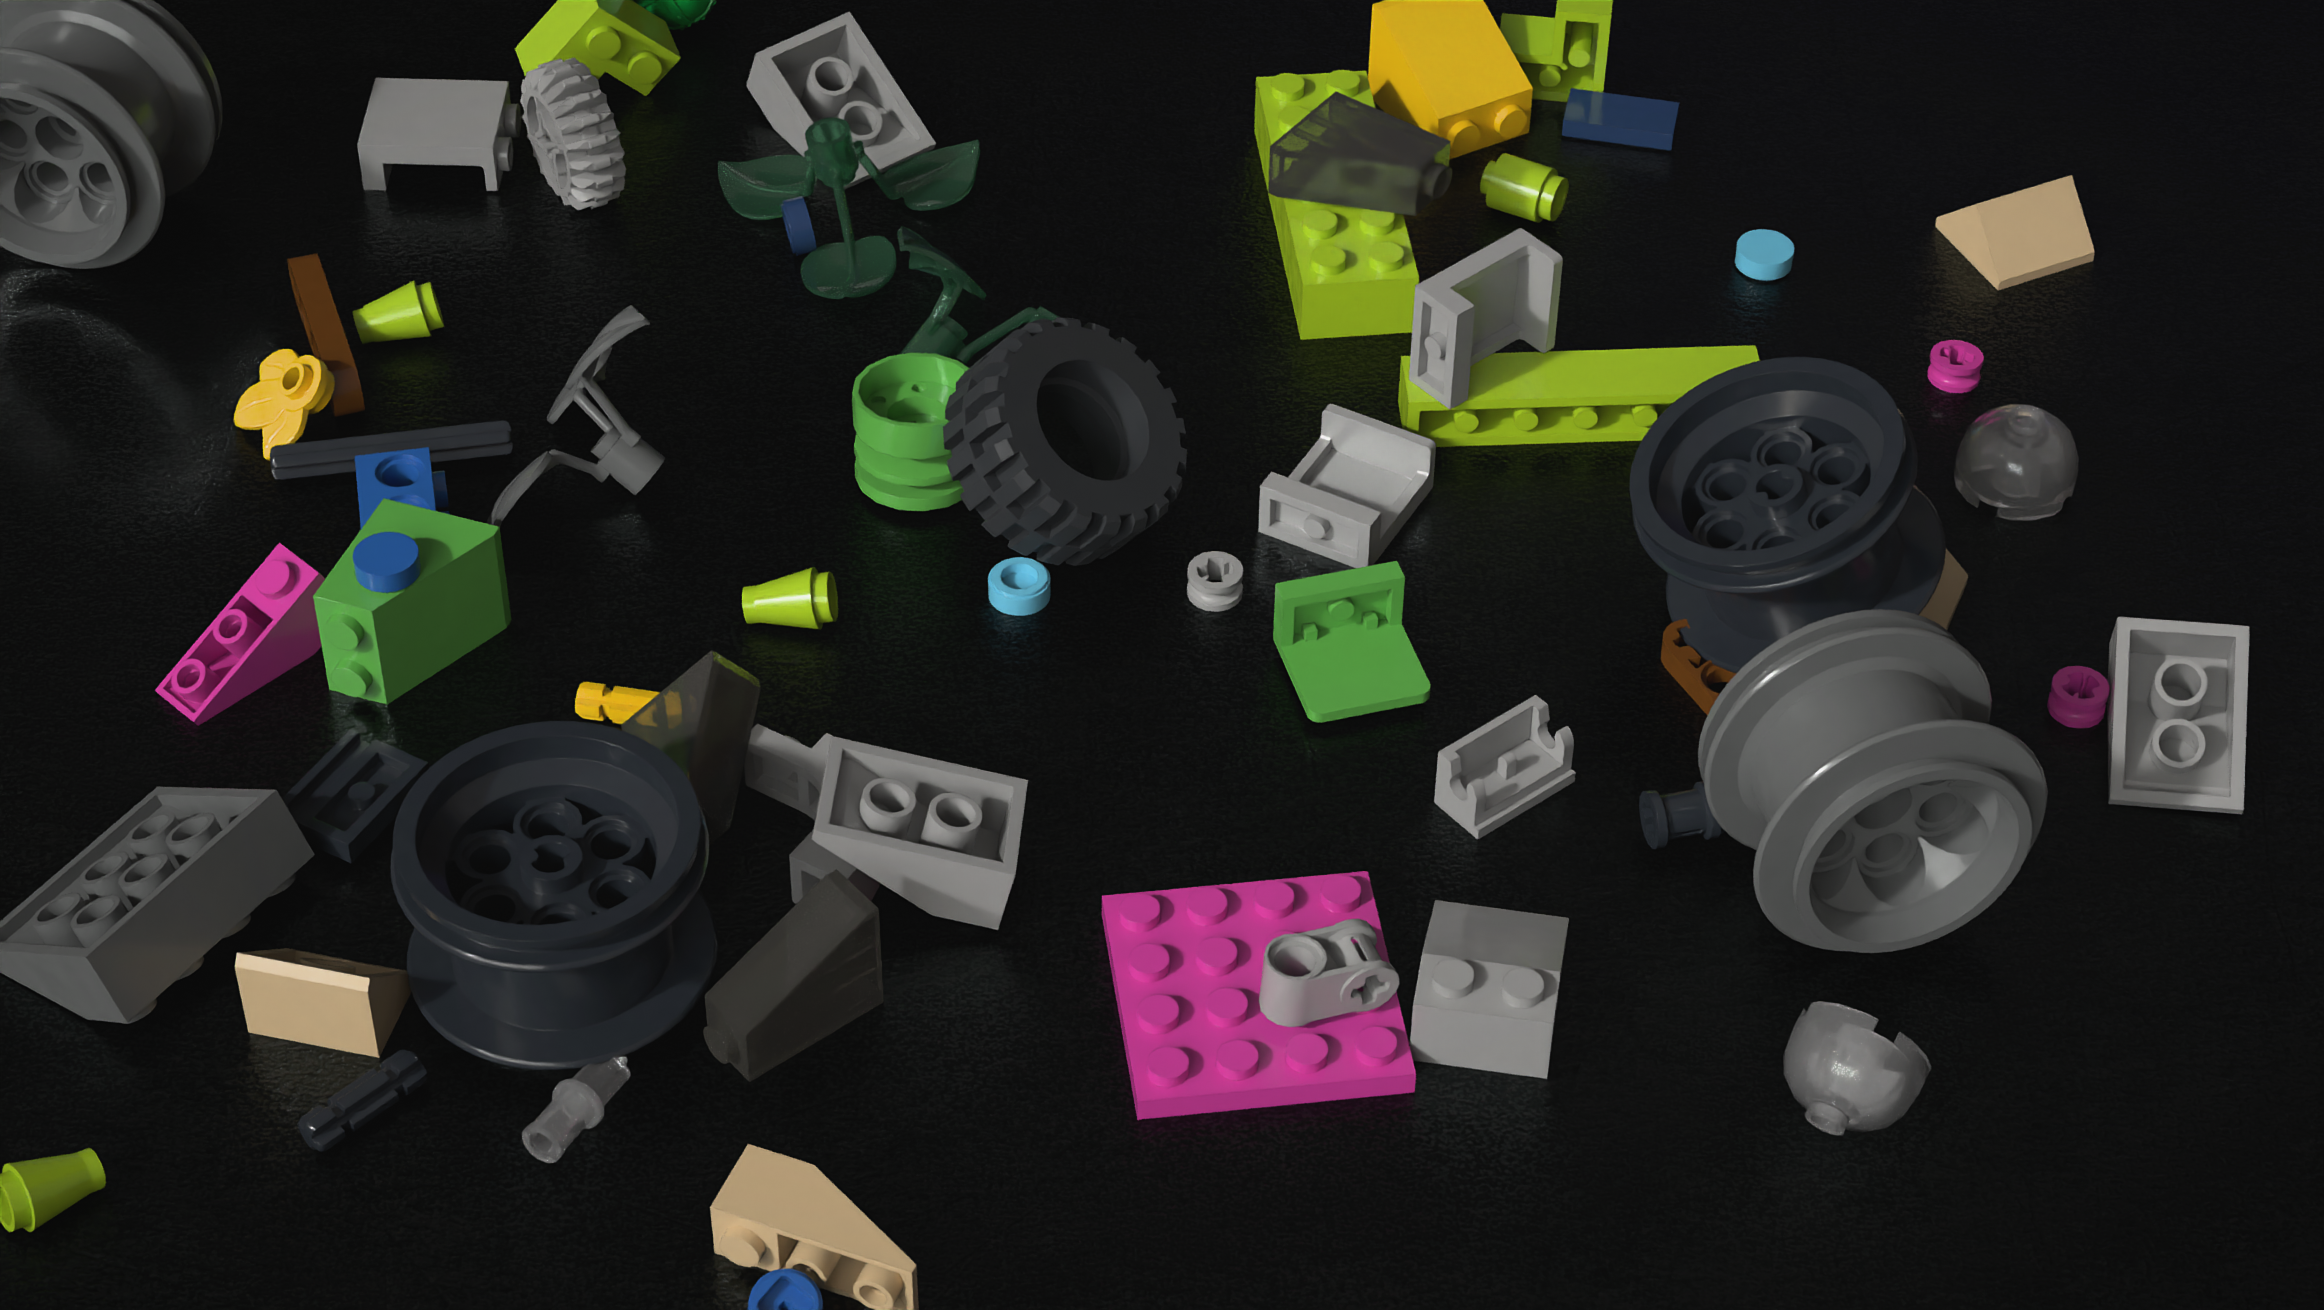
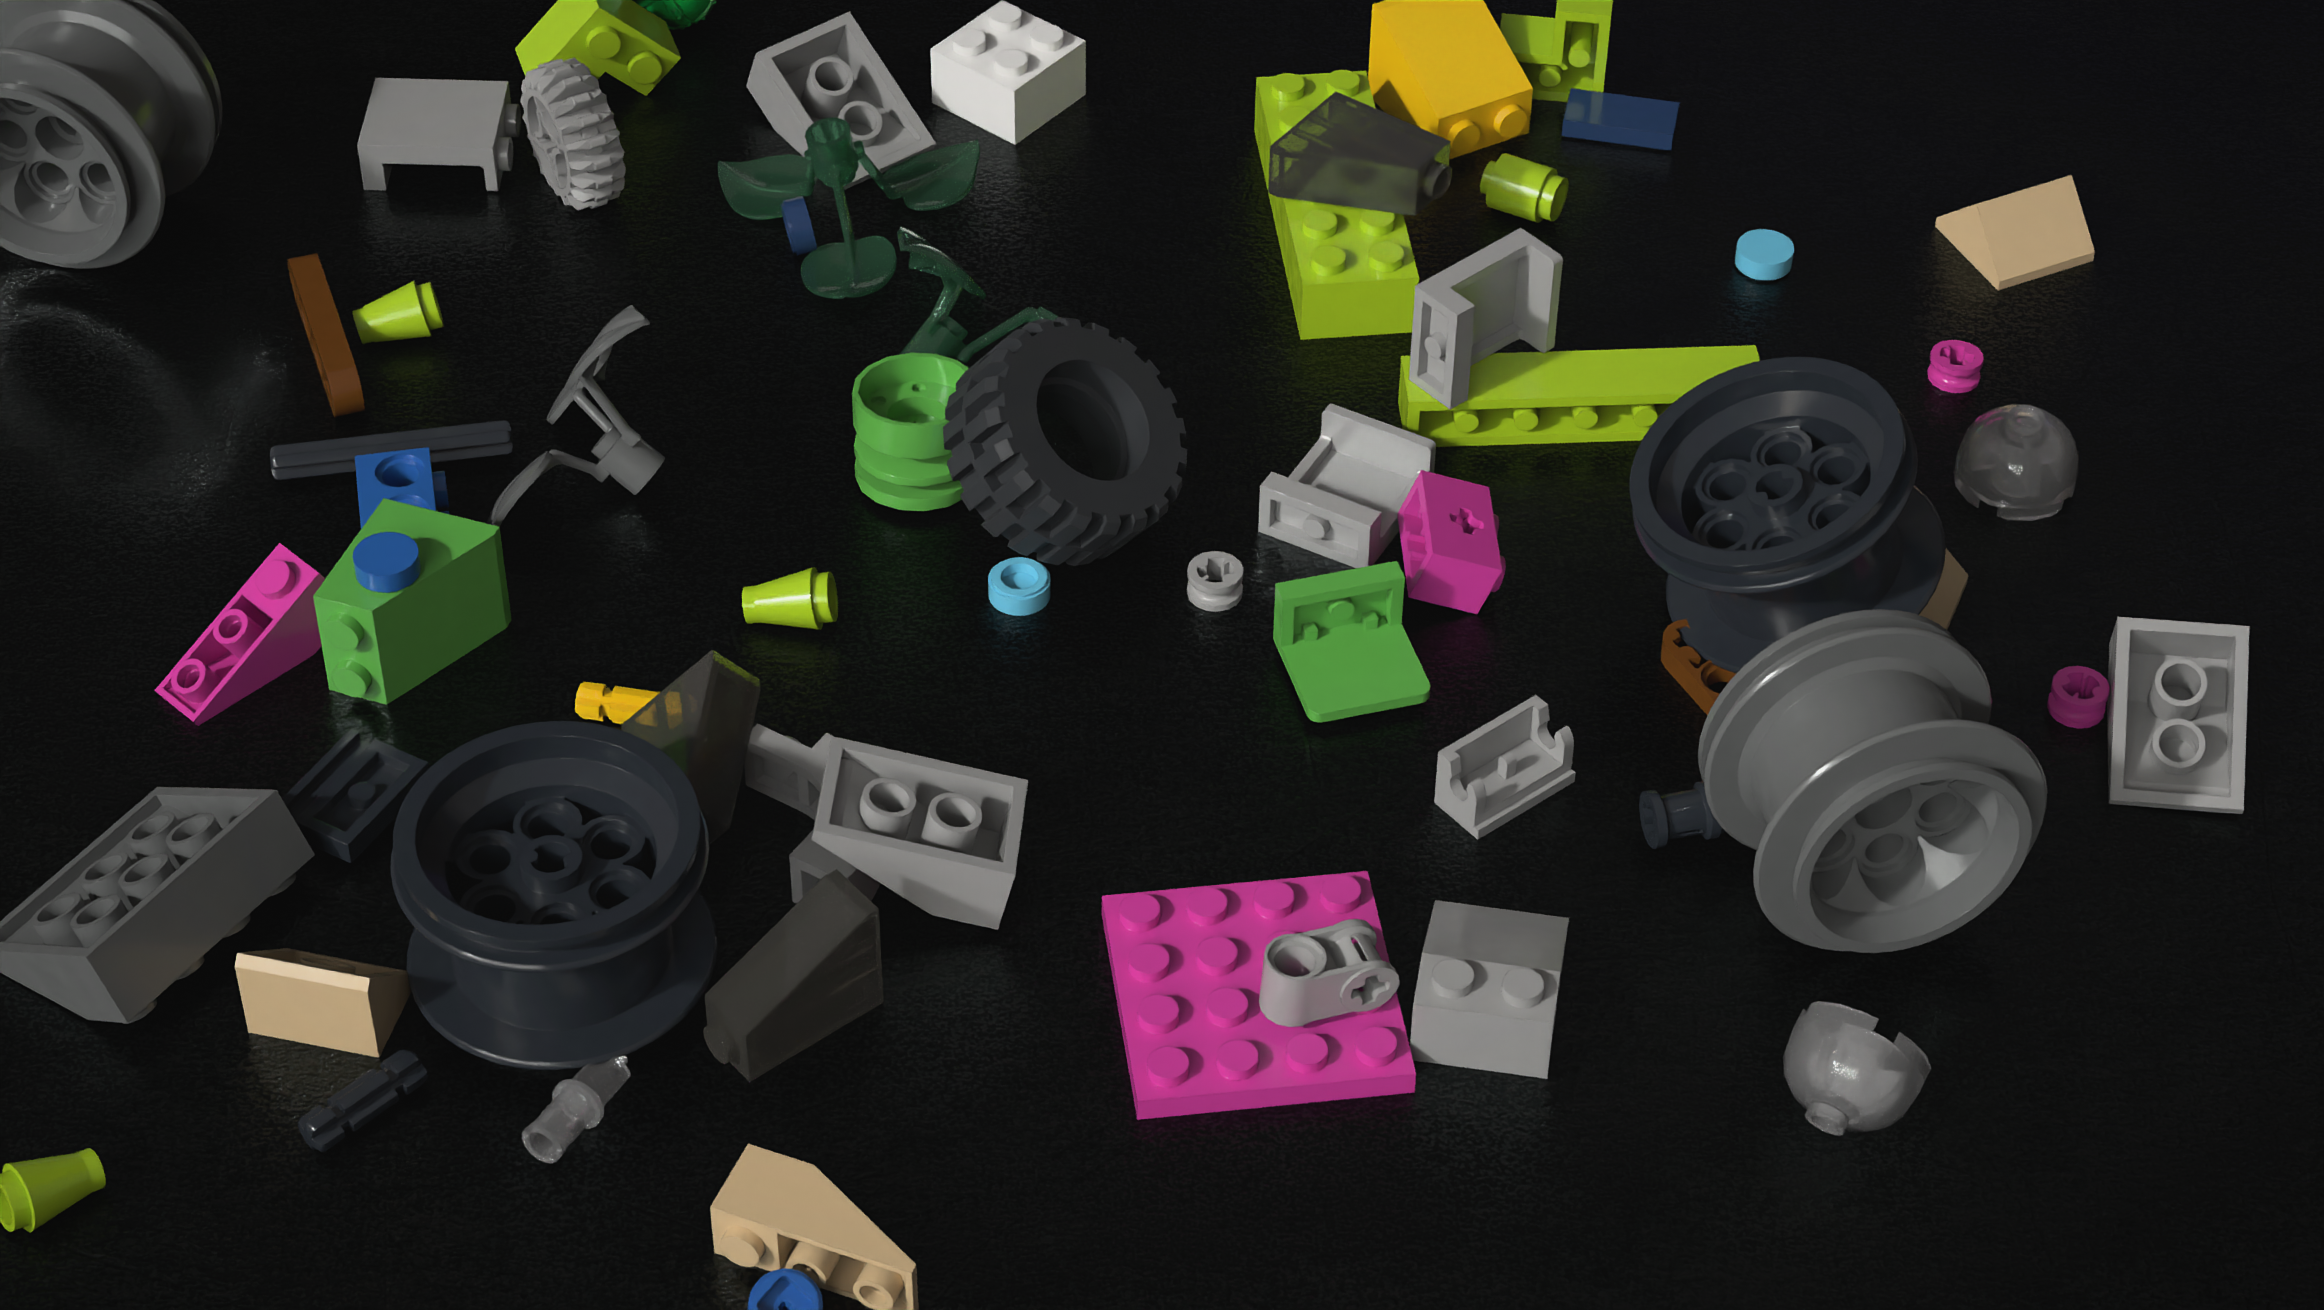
(284, 397): yellow plate -> none
(1008, 71): none -> white brick
(1450, 542): none -> dark pink brick

